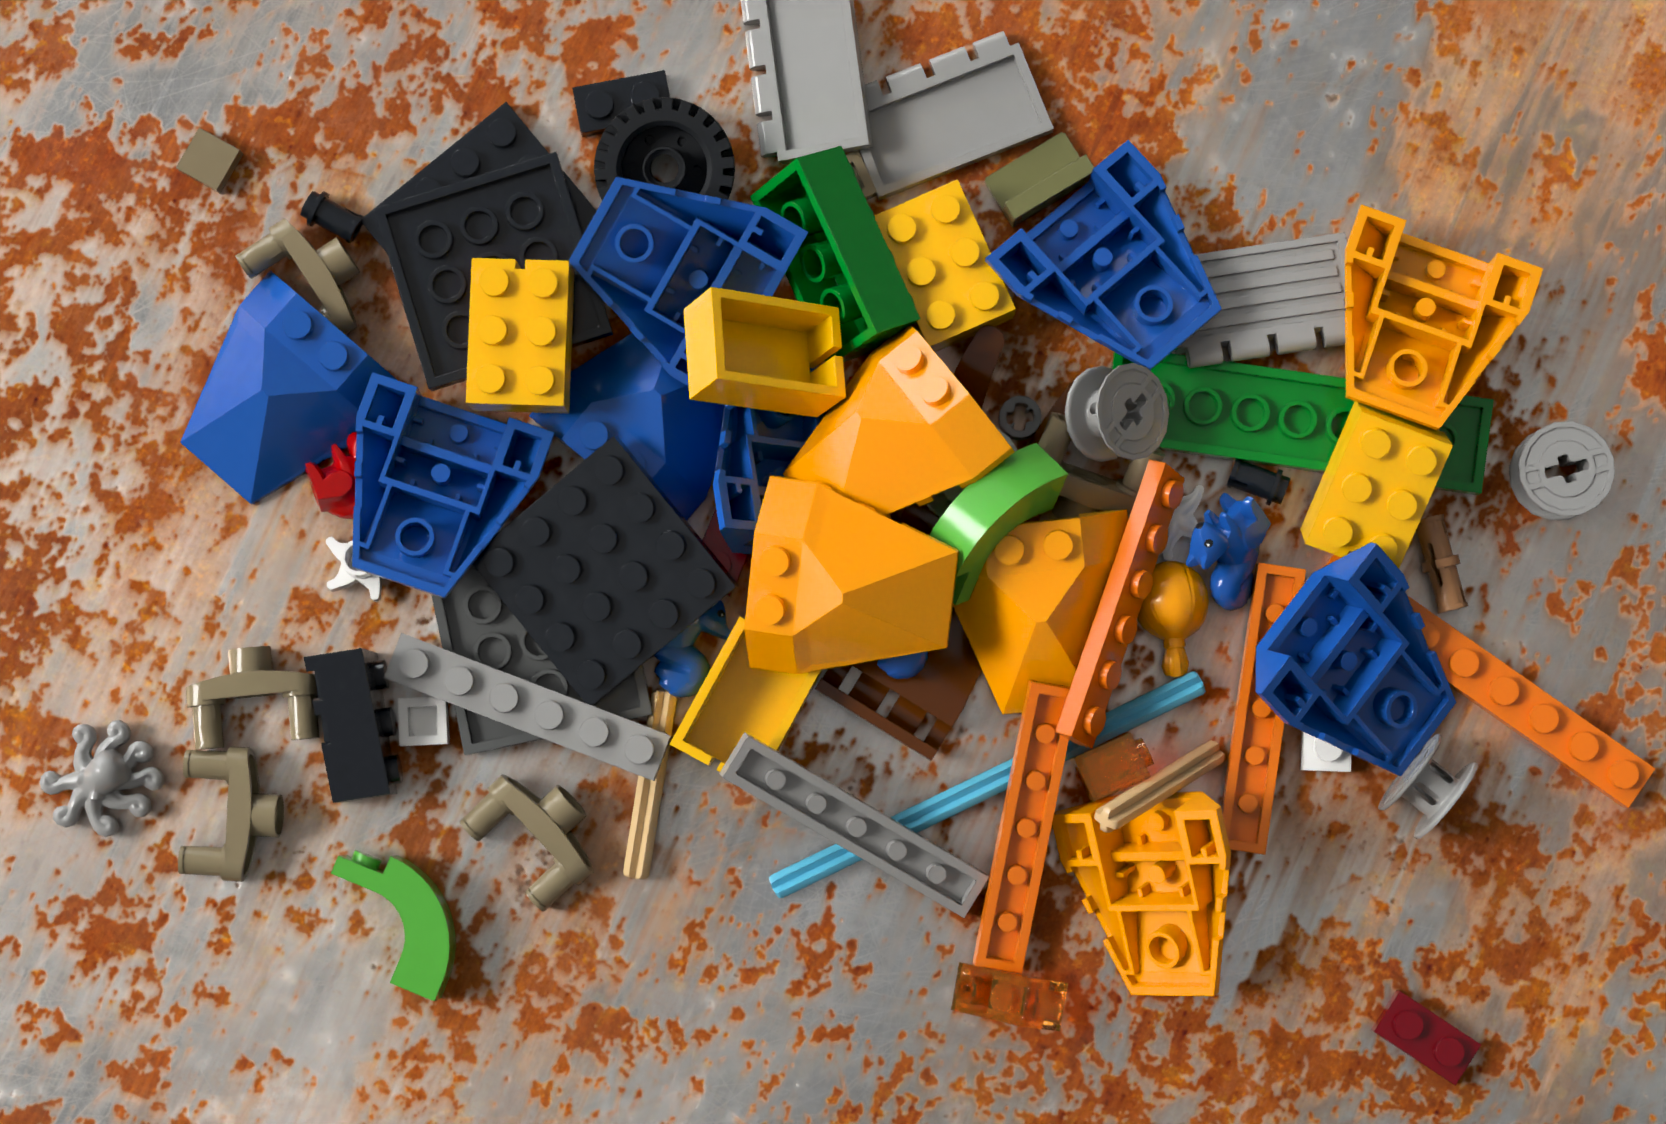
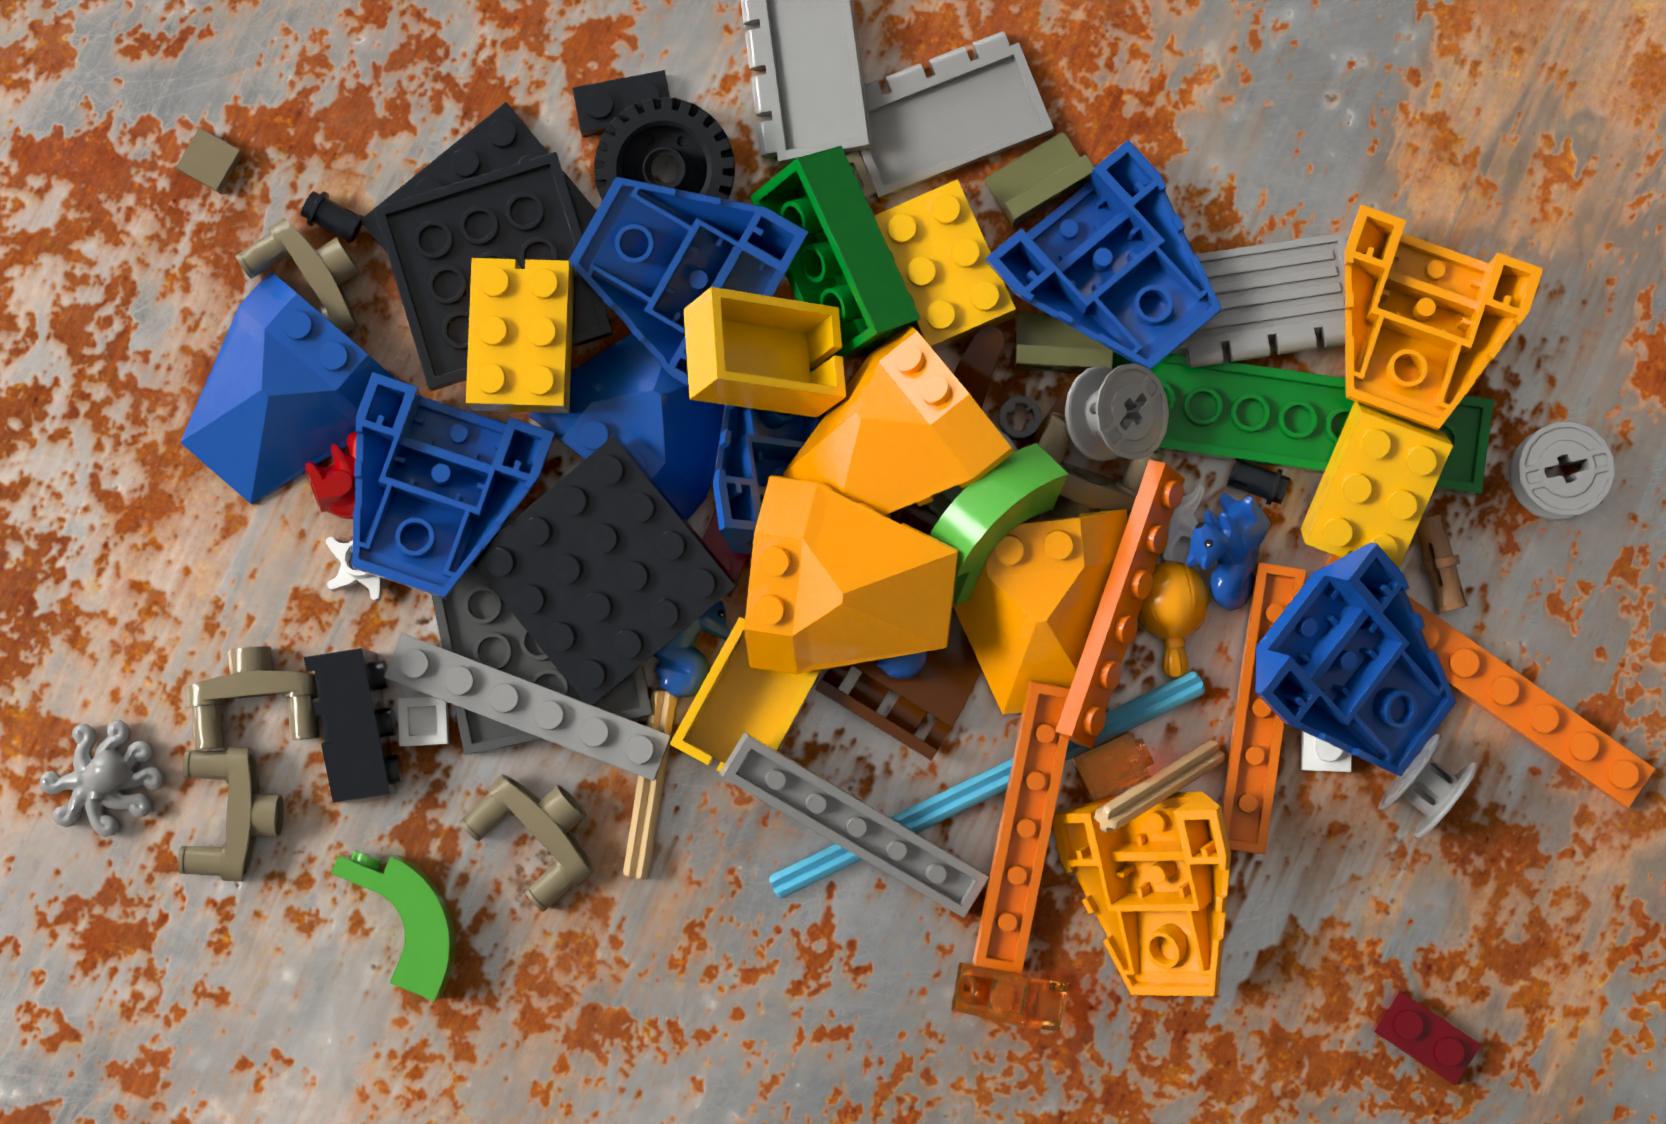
(1053, 346): none -> olive panel

